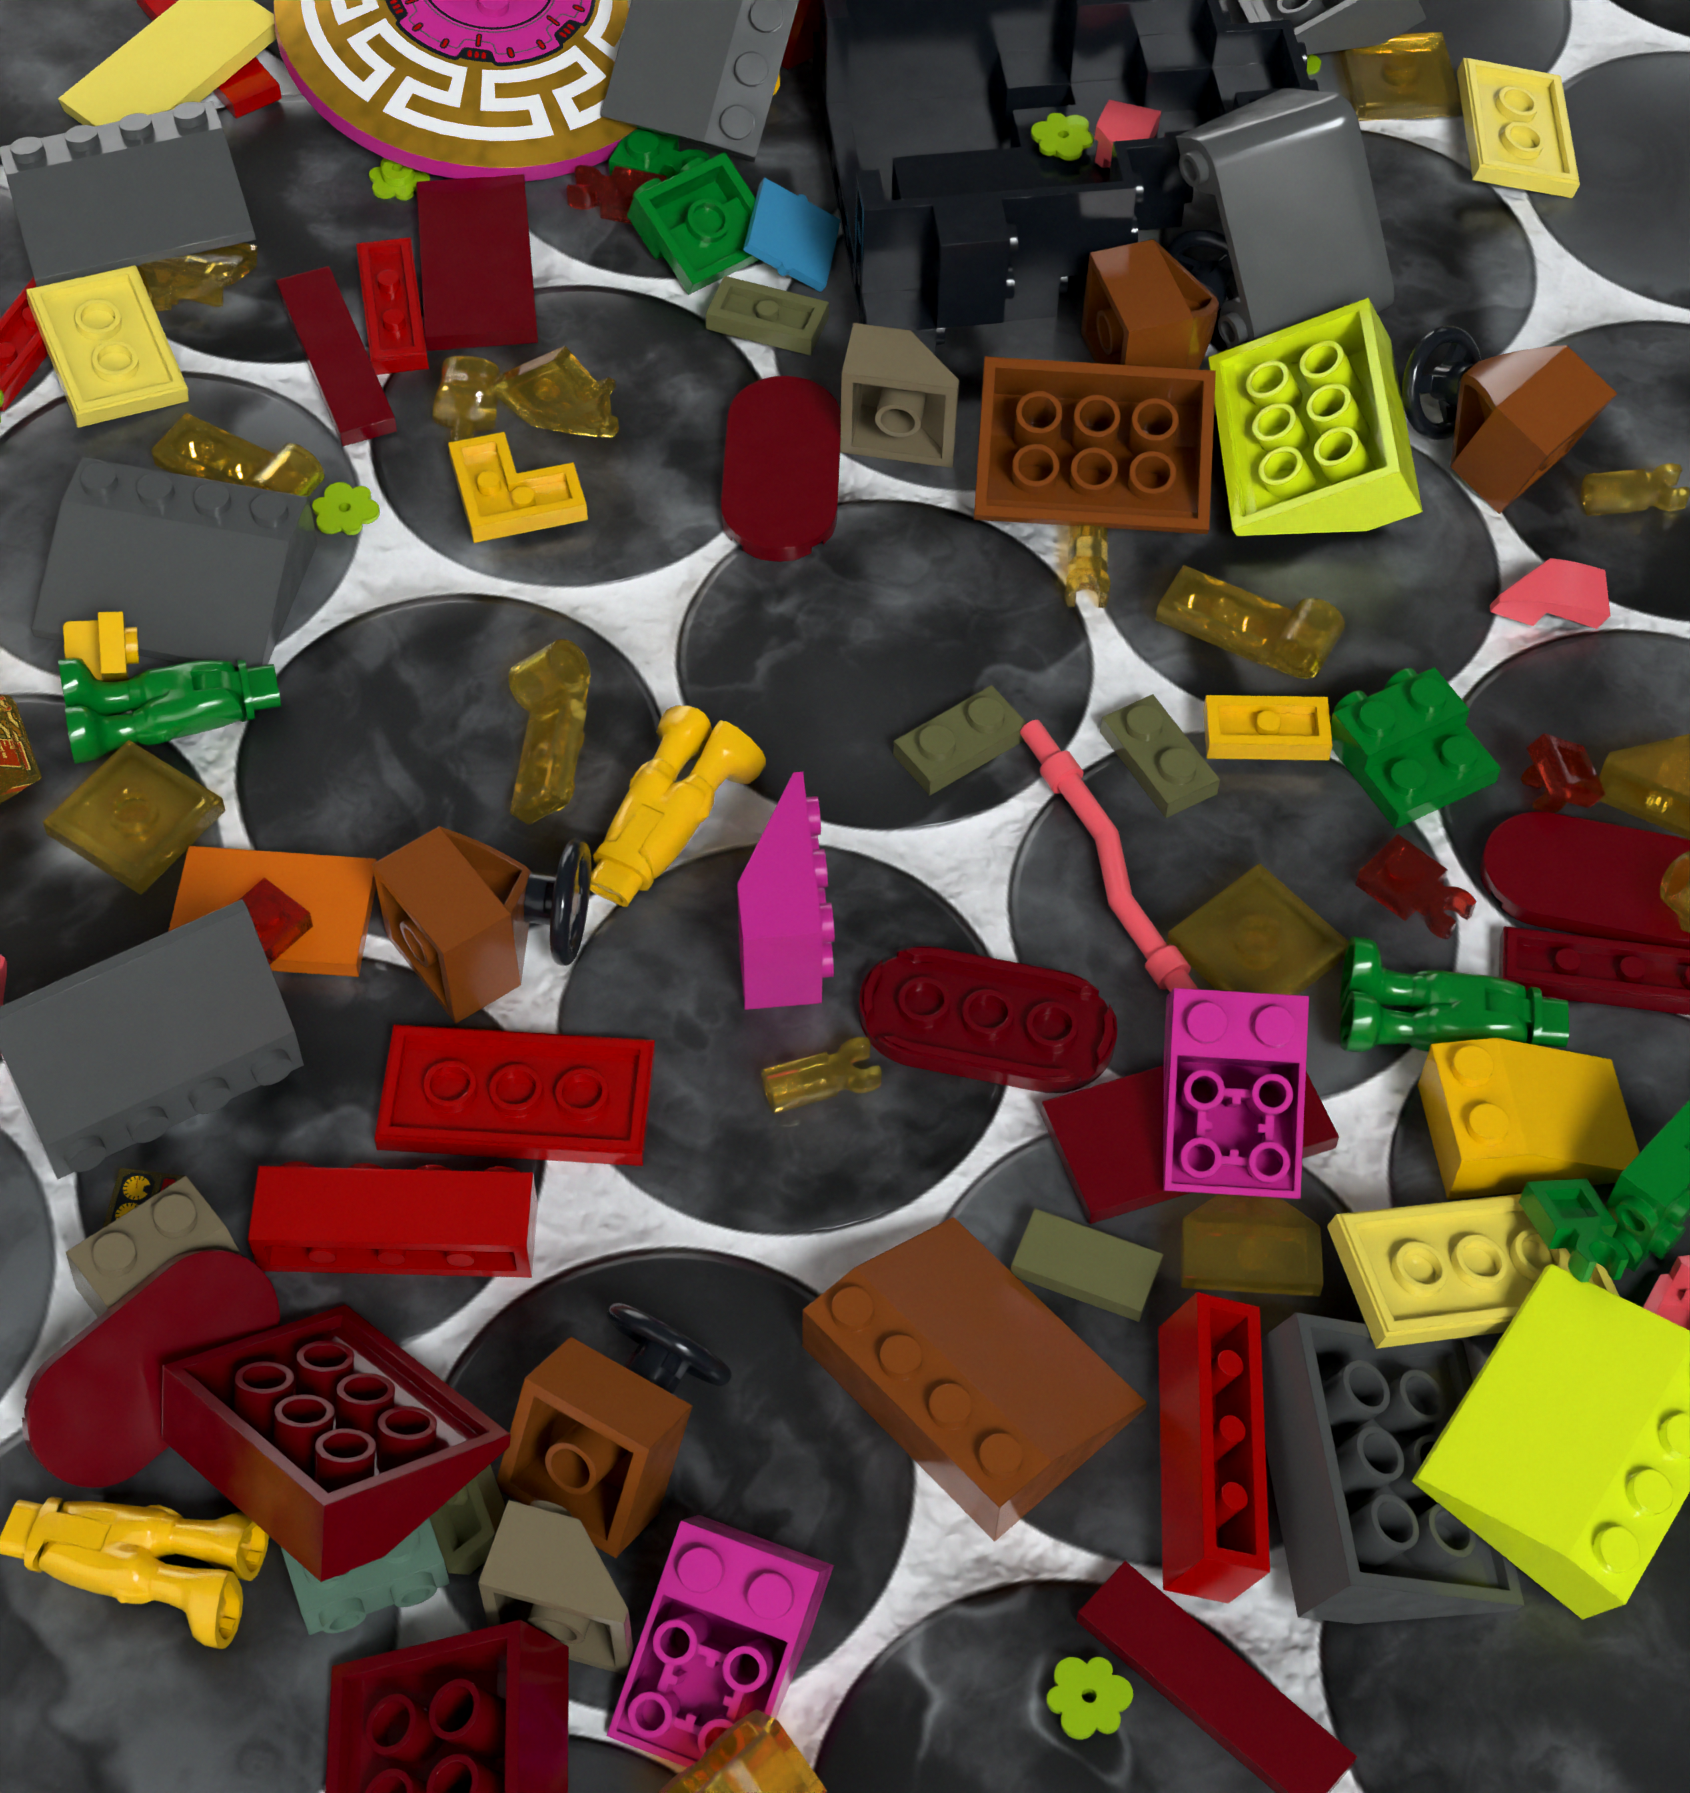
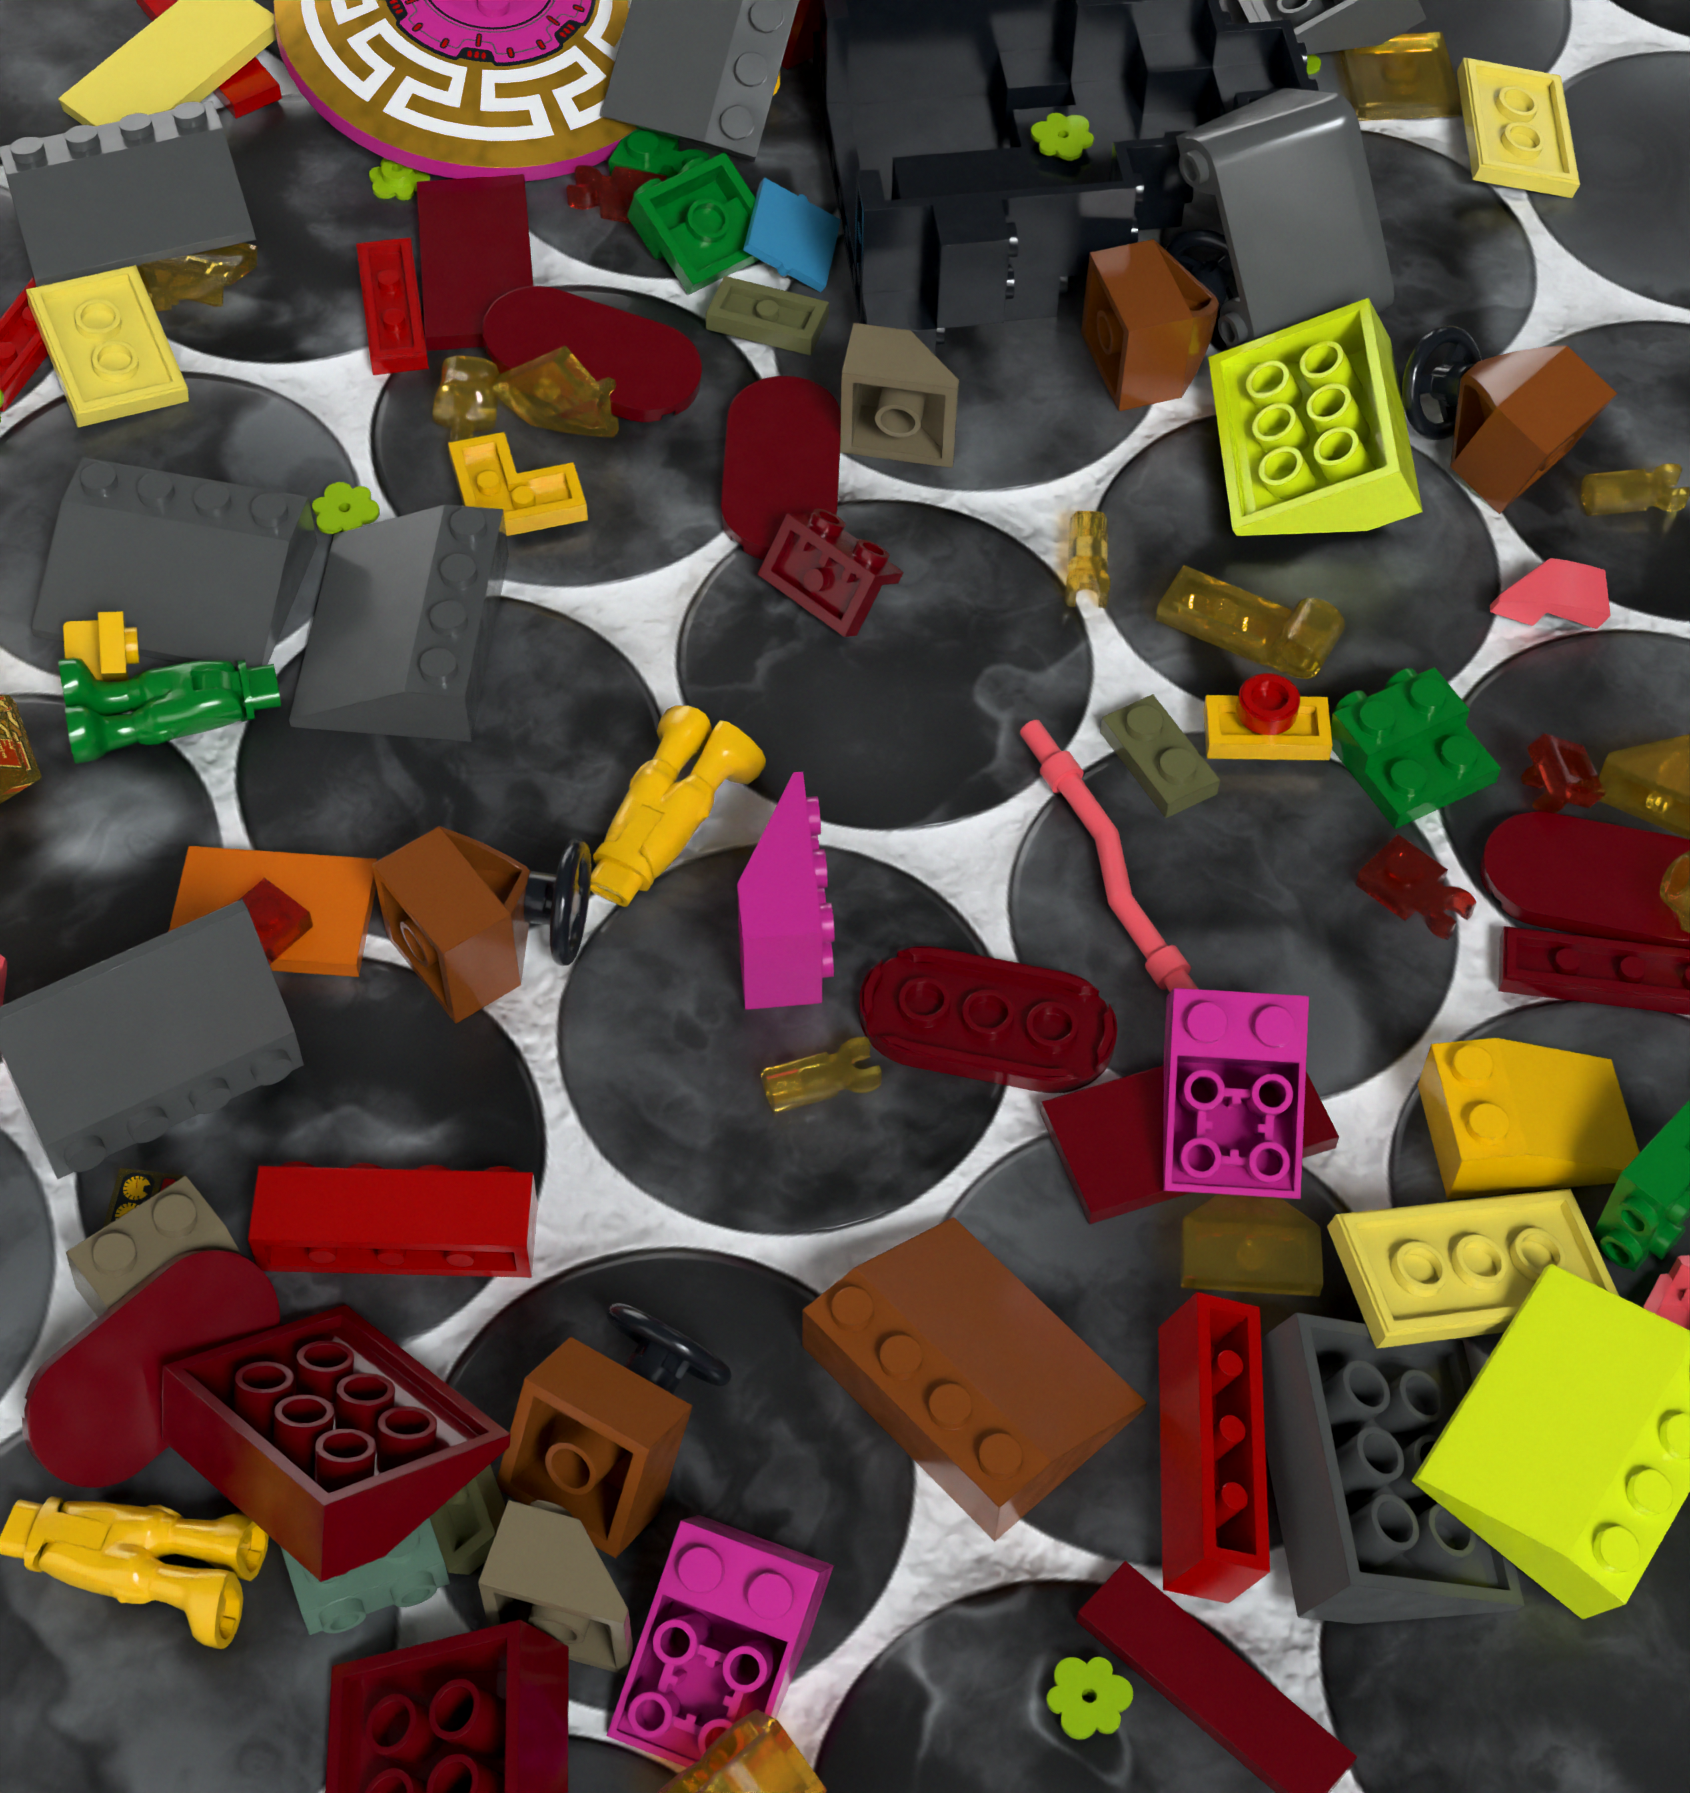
(134, 816): clear yellow plate -> none
(214, 454): clear yellow plate -> none
(336, 356): dark red tile -> none
(405, 625): none -> dark grey slope
(516, 1095): red tile -> none
(554, 691): clear yellow plate -> none
(650, 361): none -> dark red tile
(828, 569): none -> dark red bracket
(959, 740): olive plate -> none
(1086, 1264): olive tile -> none
(1095, 445): dark orange slope -> none
(1122, 123): coral slope -> none
(1258, 938): clear yellow plate -> none
(1268, 704): none -> red tile
(1446, 1006): green piece -> none
(1576, 1219): green plate -> none

